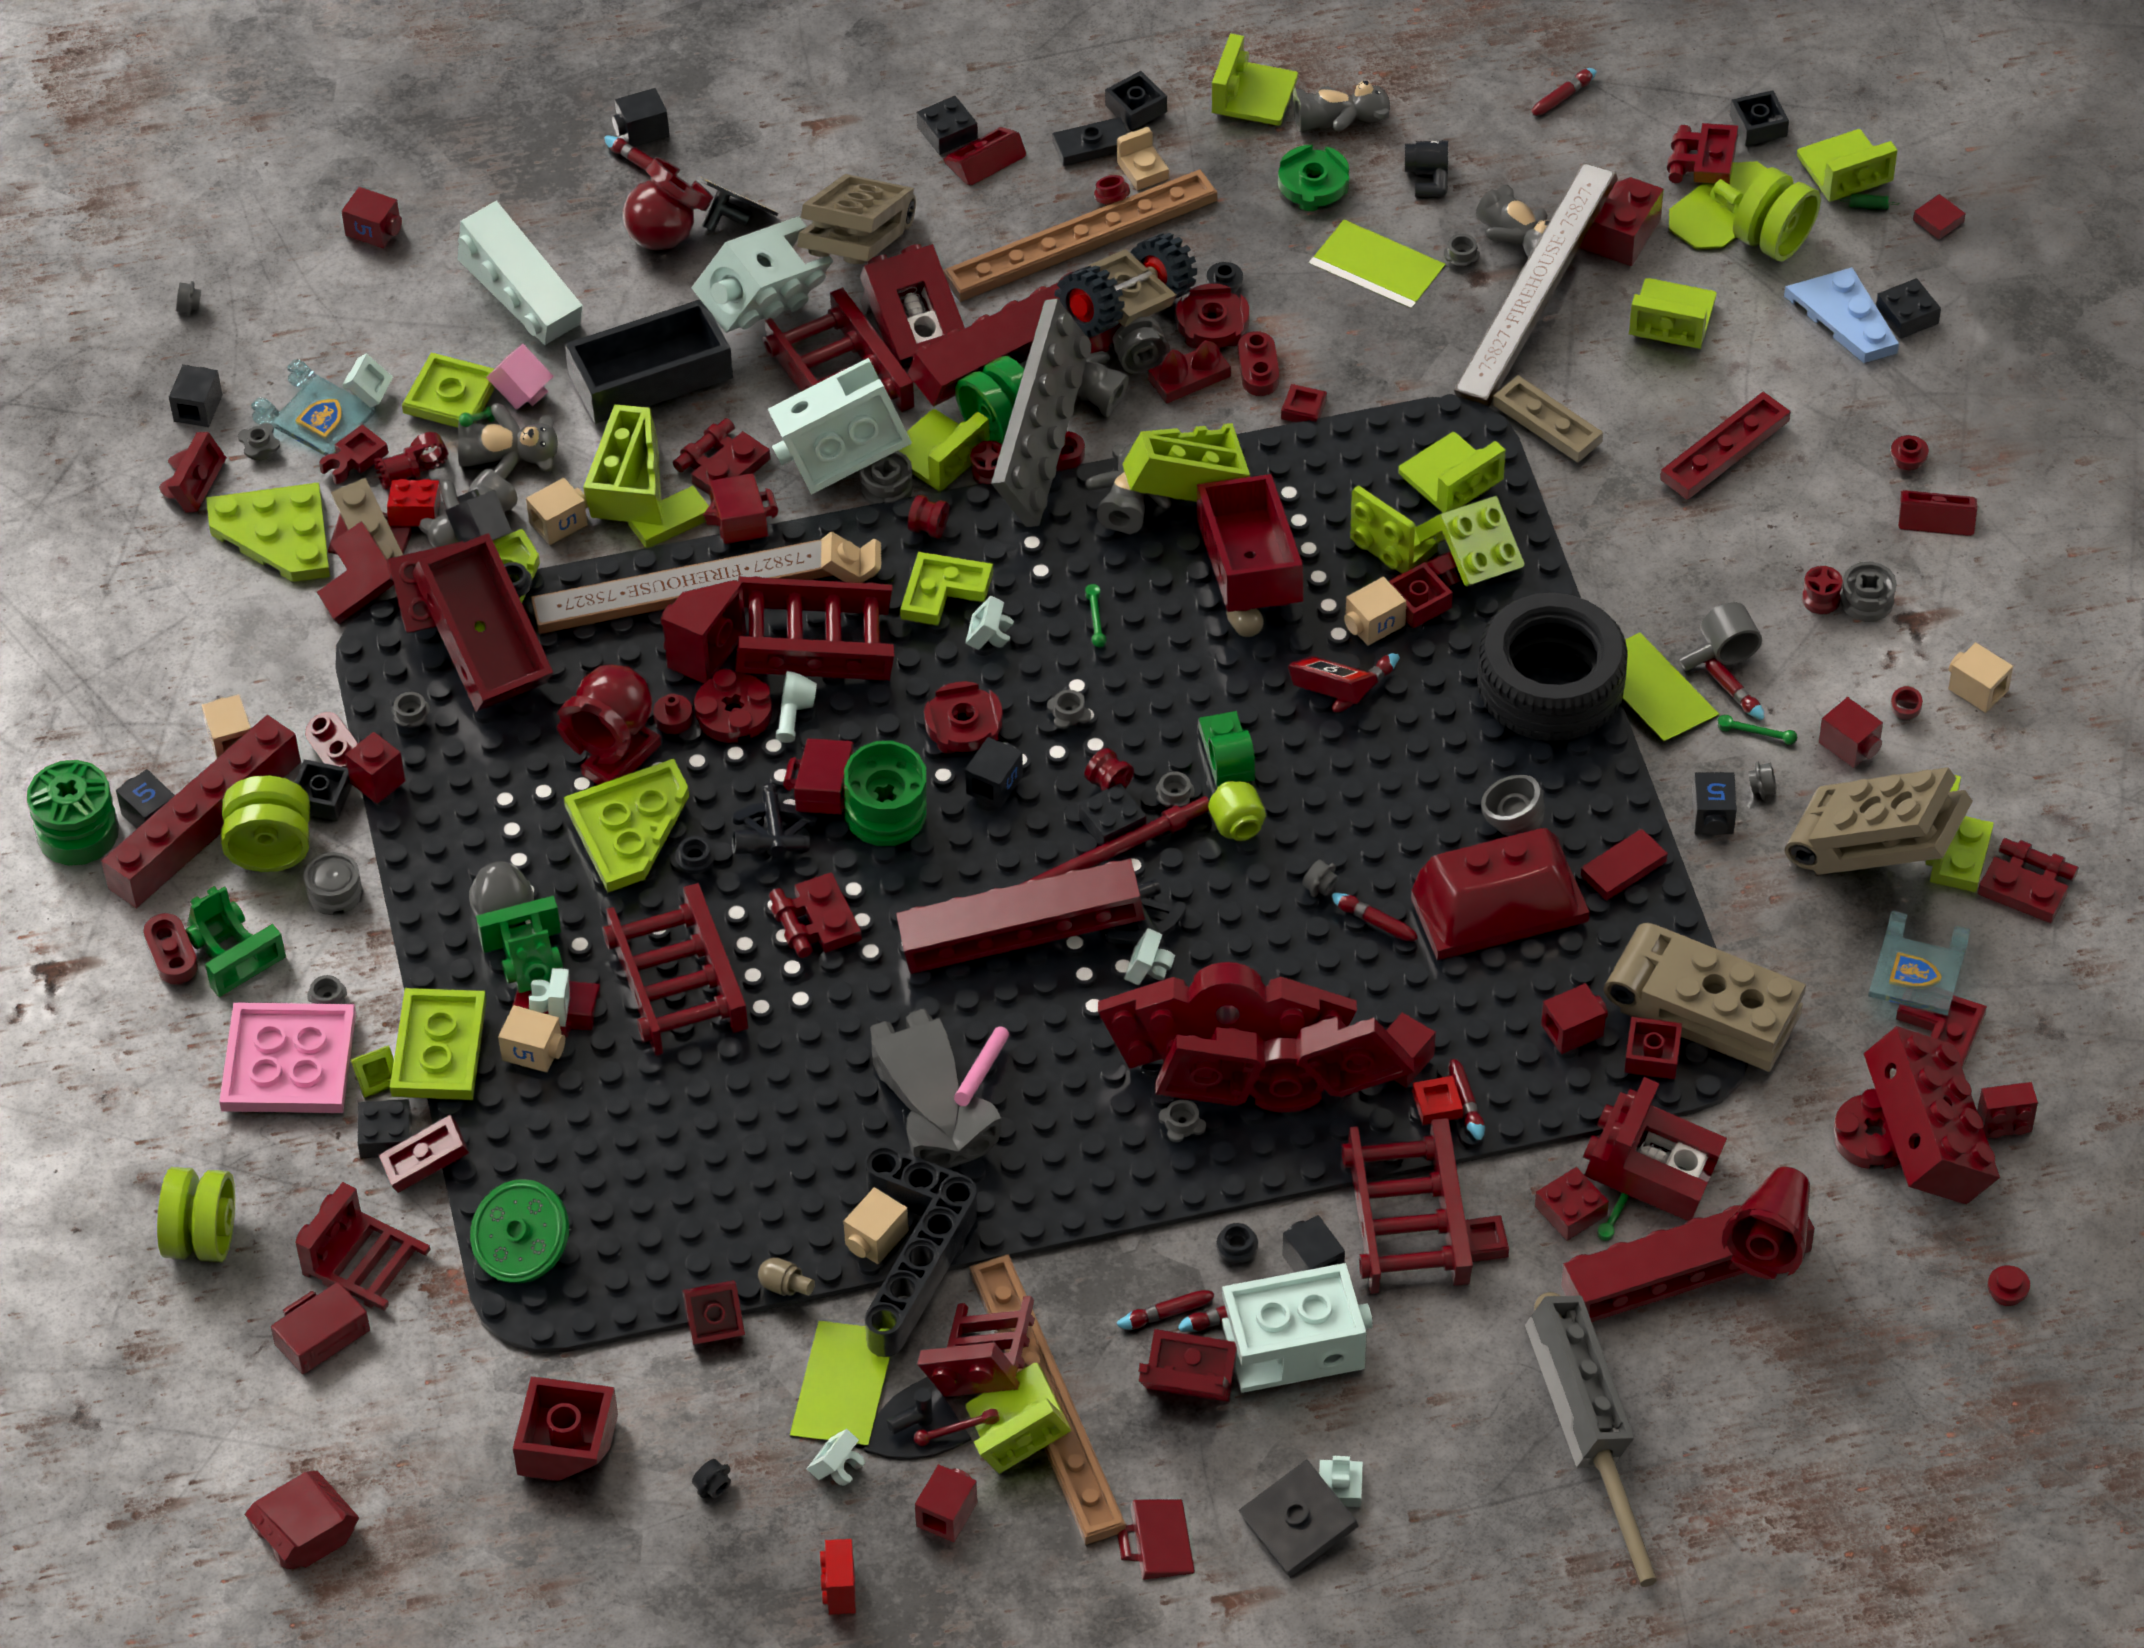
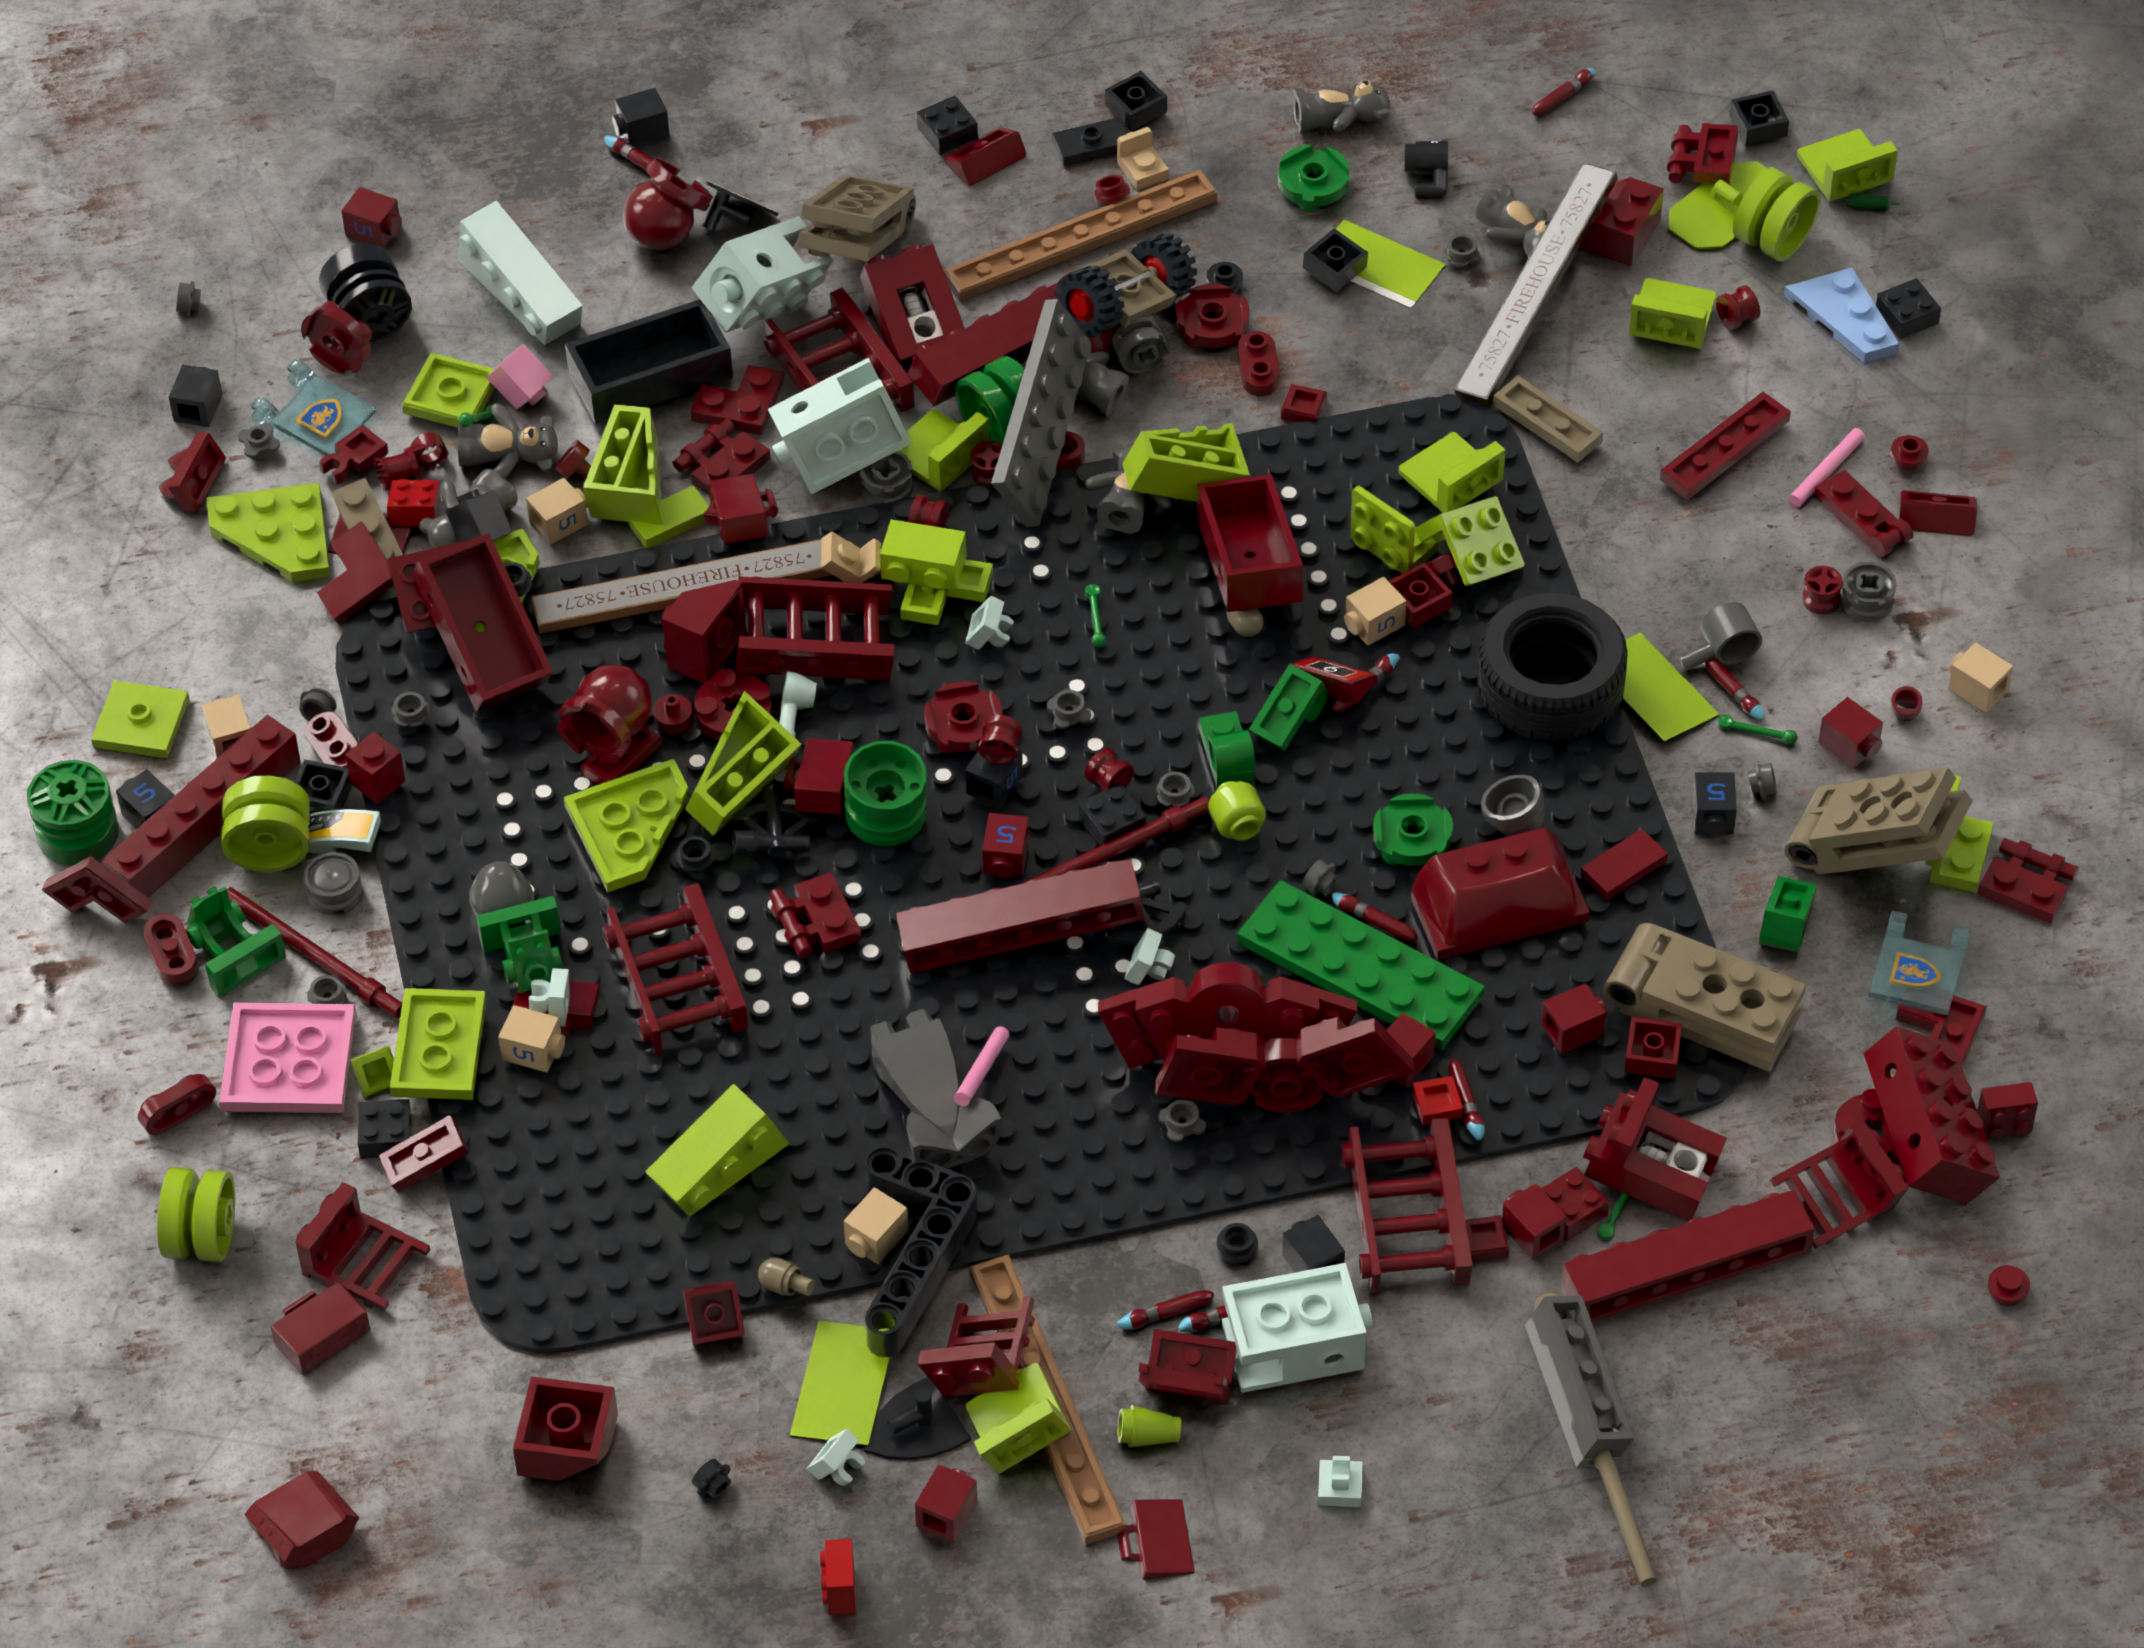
(94, 882): none -> dark red tile
(140, 719): none -> lime plate
(176, 1104): none -> dark red plate
(316, 702): none -> dark grey plate
(331, 323): none -> dark red plate
(342, 829): none -> slope
(367, 288): none -> black wheel
(368, 380): light aqua tile -> none
(368, 988): none -> dark red bar
(519, 1231): green shield -> none
(574, 461): none -> dark red tile
(716, 1151): none -> lime wedge
(744, 407): none -> dark red plate
(744, 761): none -> lime wedge
(923, 555): none -> lime brick
(988, 1417): dark red hinge -> none
(1000, 739): none -> dark red wheel
(1005, 845): none -> dark red brick
(1147, 1427): none -> lime cone
(1190, 372): dark red tile -> none
(1249, 88): lime bracket -> none
(1291, 701): none -> green plate
(1298, 1518): black plate -> none
(1335, 260): none -> black piece
(1359, 962): none -> green plate
(1407, 848): none -> green plate
(1533, 1220): none -> dark red brick
(1738, 307): none -> dark red wheel
(1771, 1226): dark red cone -> none
(1787, 914): none -> green plate
(1827, 467): none -> bright pink bar
(1863, 513): none -> dark red plate
(1864, 1173): none -> dark red plate
(1939, 216): dark red tile -> none

